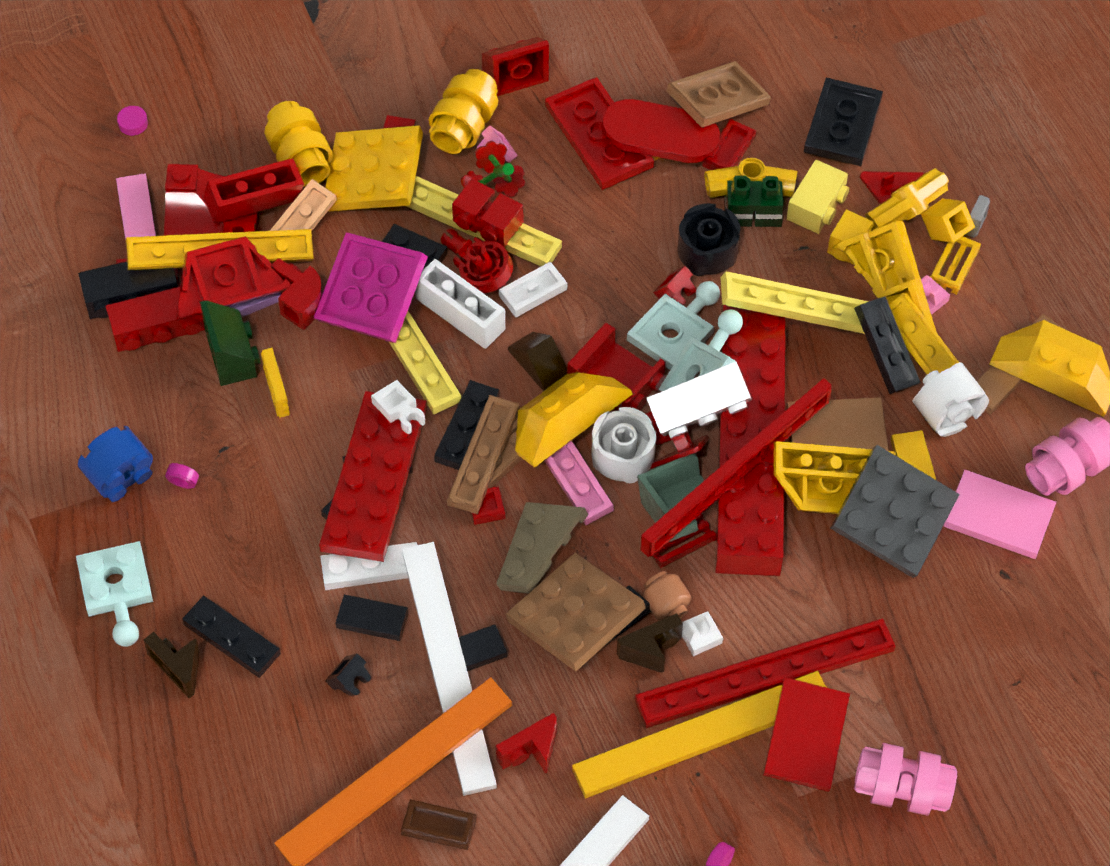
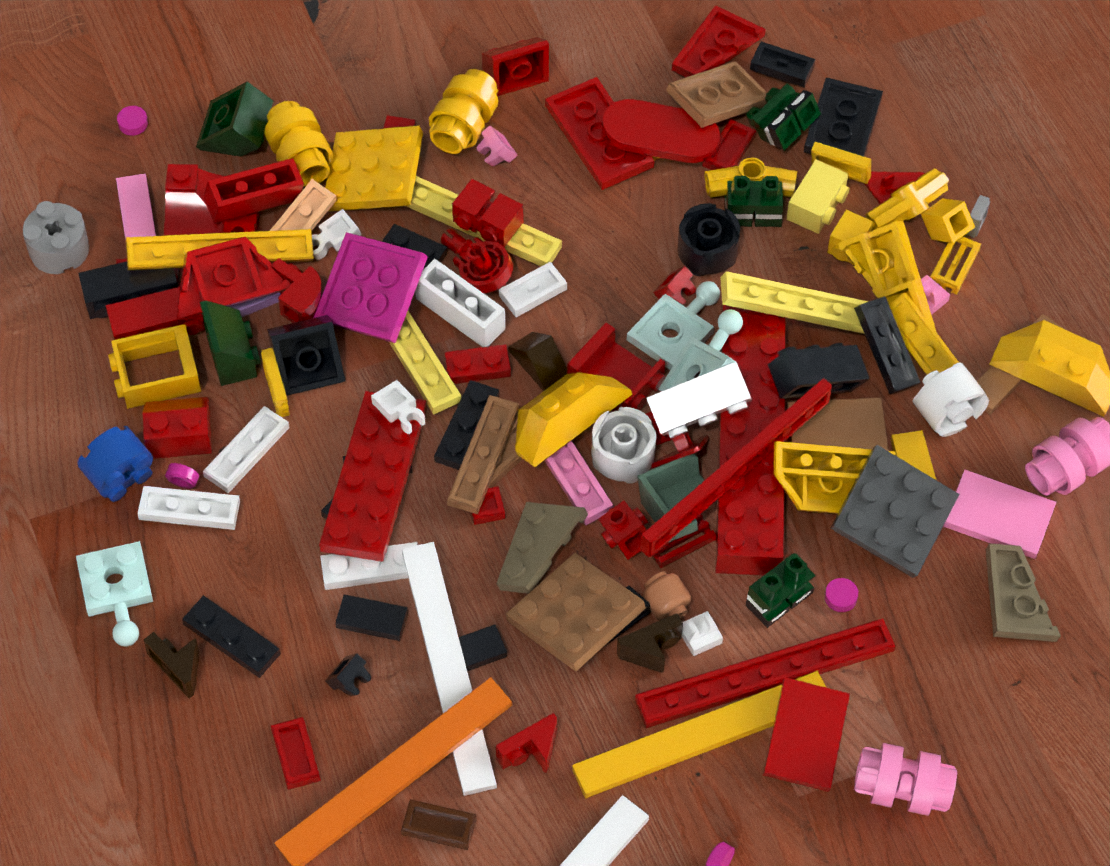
(56, 237): none -> light grey brick
(148, 345): none -> yellow window
(177, 427): none -> red slope
(188, 507): none -> white plate
(235, 121): none -> dark green slope
(246, 449): none -> white tile
(295, 753): none -> red tile
(307, 354): none -> black slope
(333, 233): none -> white plate
(478, 364): none -> red plate
(505, 176): red plant -> none
(623, 528): none -> red brick
(716, 42): none -> red wing
(780, 590): none -> dark green hips
(782, 64): none -> black plate
(784, 115): none -> dark green hips
(802, 369): none -> black brick
(841, 595): none -> dark pink tile
(855, 165): none -> yellow tile
(1014, 598): none -> dark tan wing

